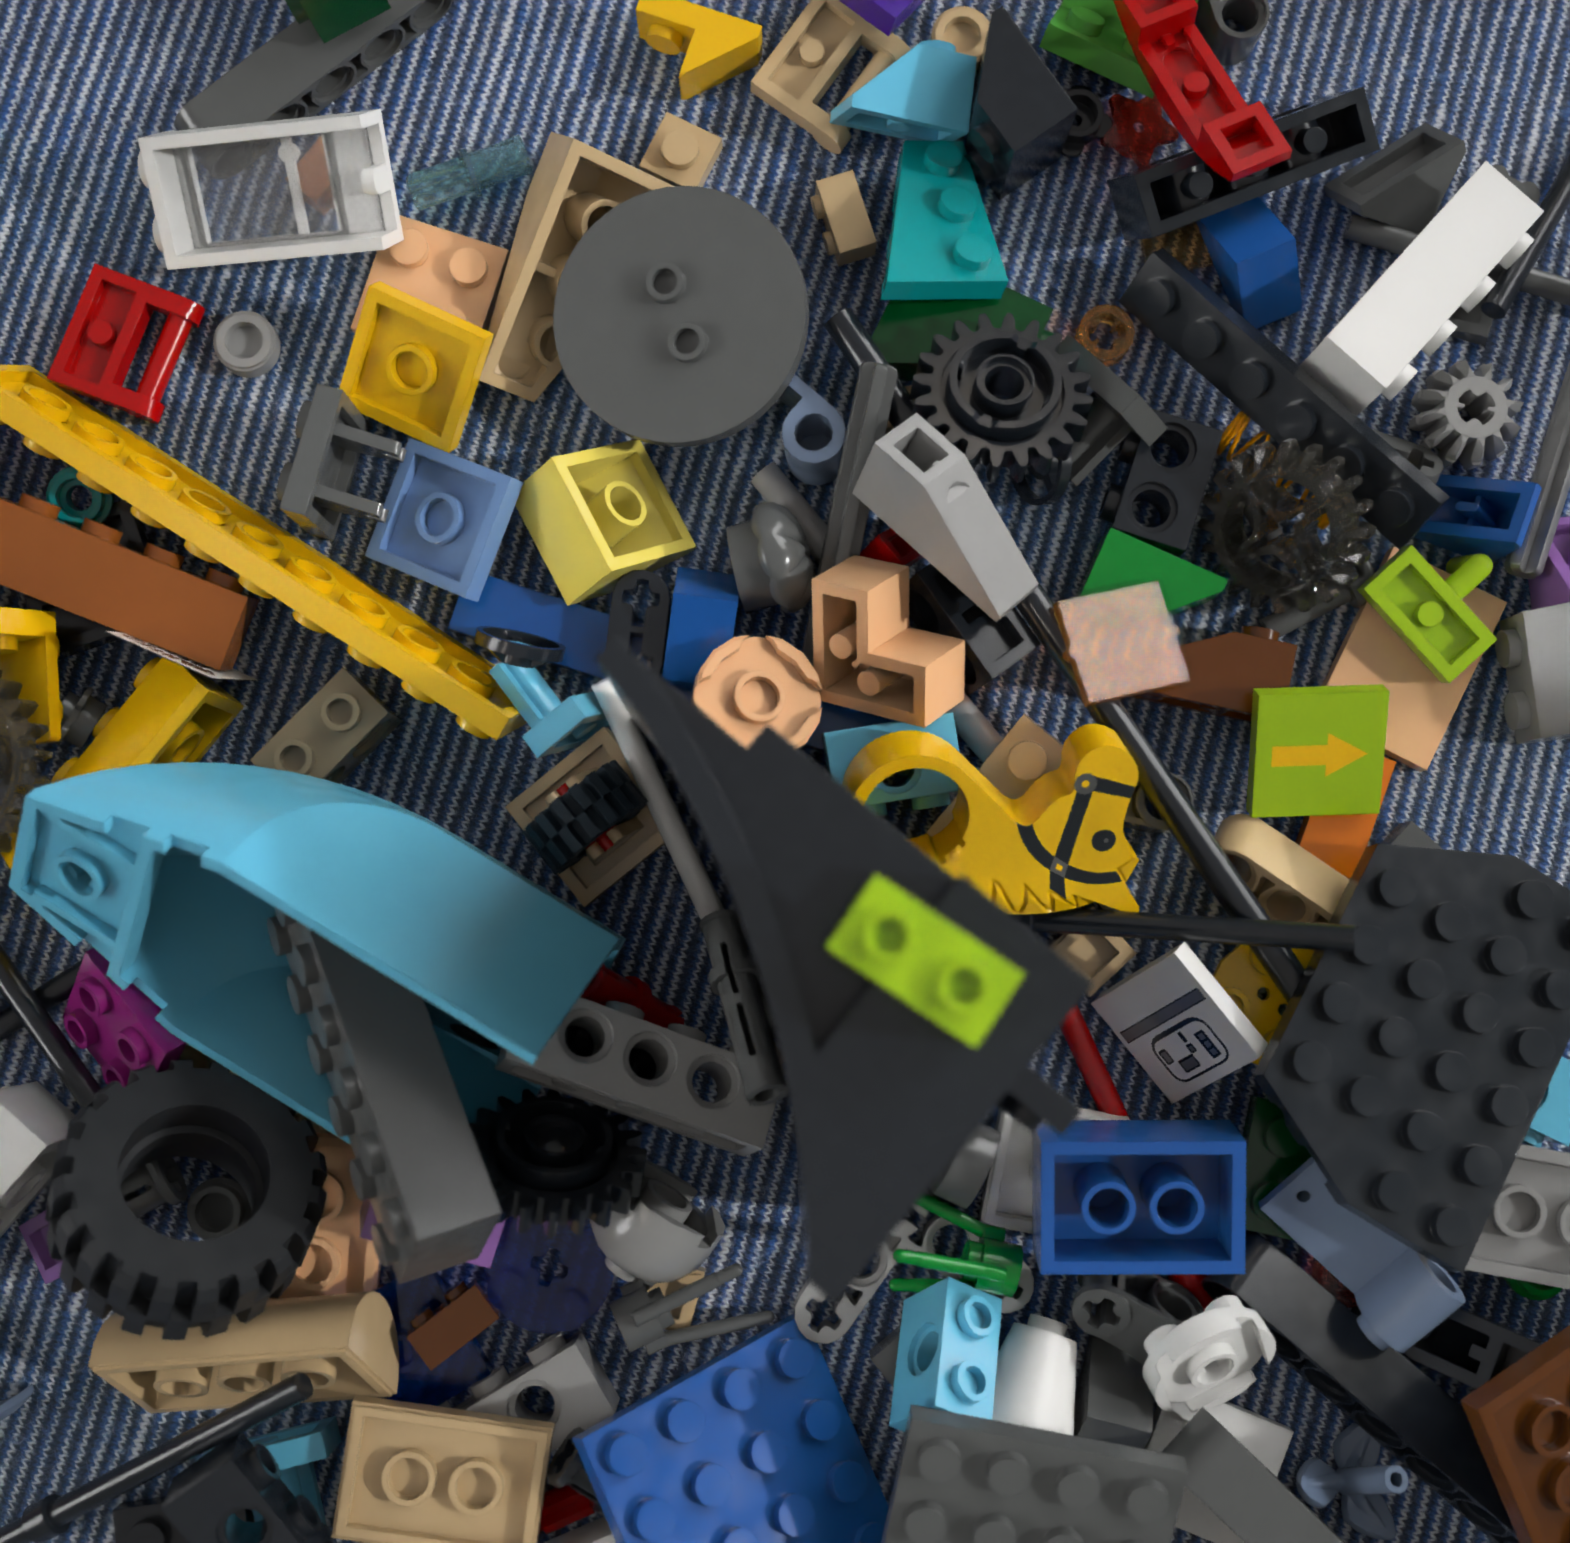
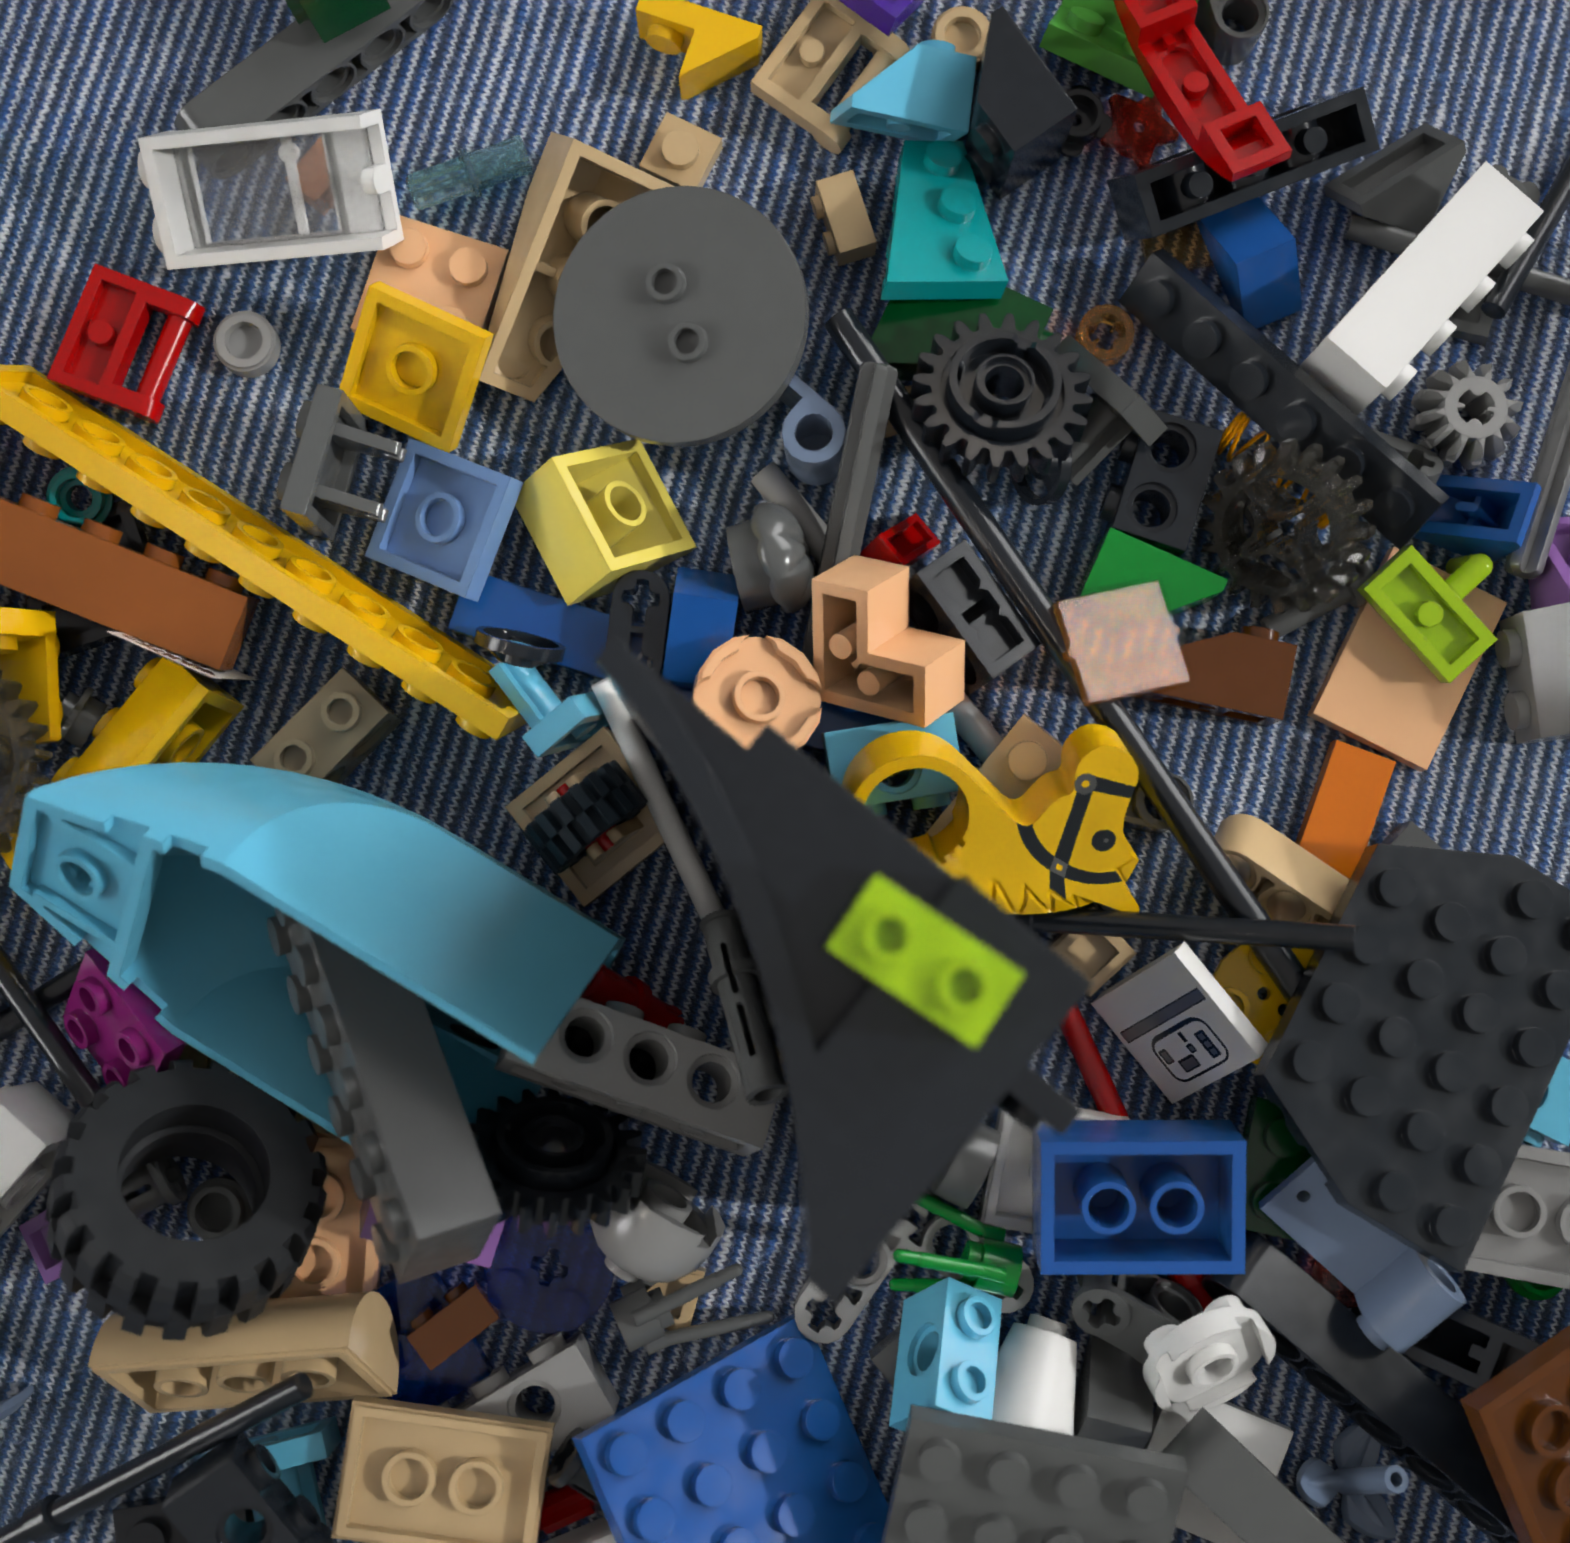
(942, 511): light grey slope -> none
(1317, 750): lime tile -> none

